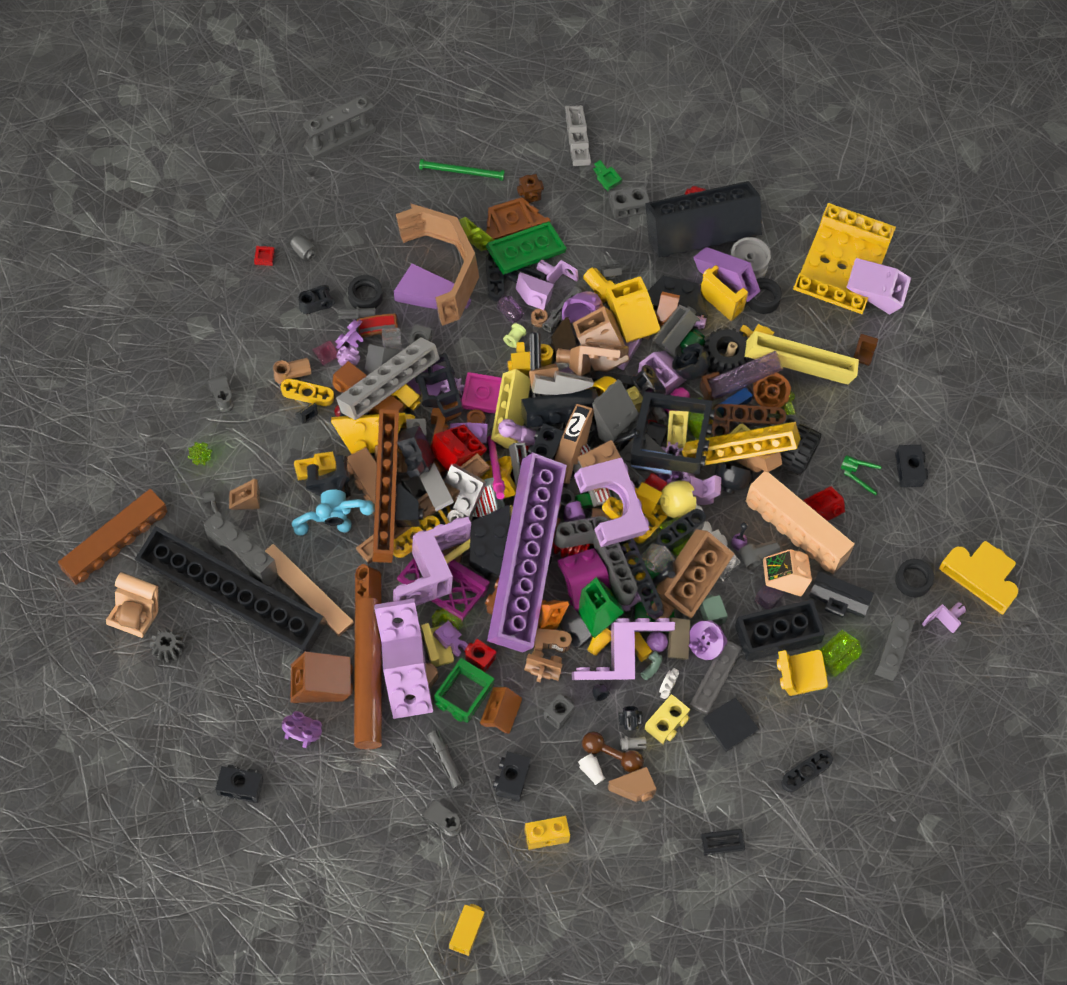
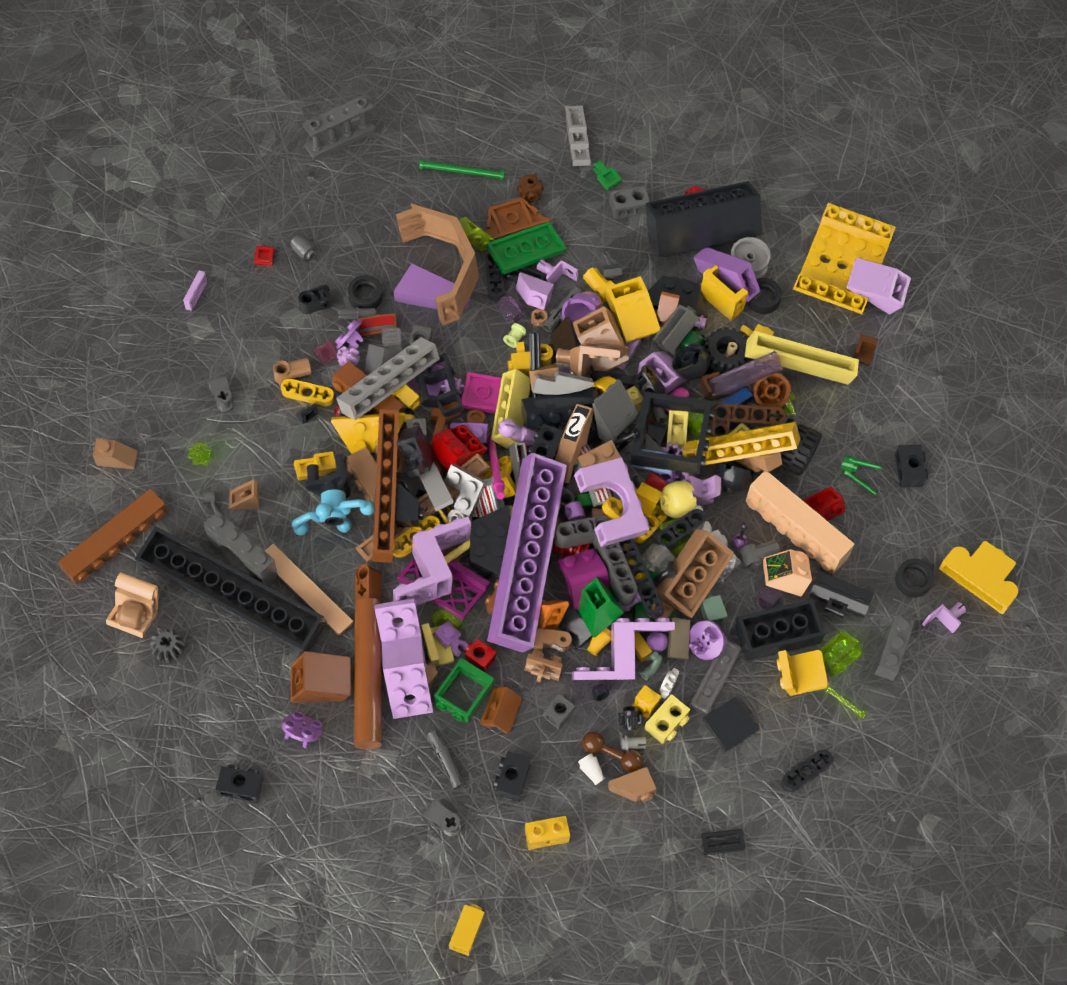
(114, 454): none -> medium nougat slope
(195, 290): none -> lavender tile
(647, 701): none -> yellow brick
(860, 714): none -> clear neon green axle

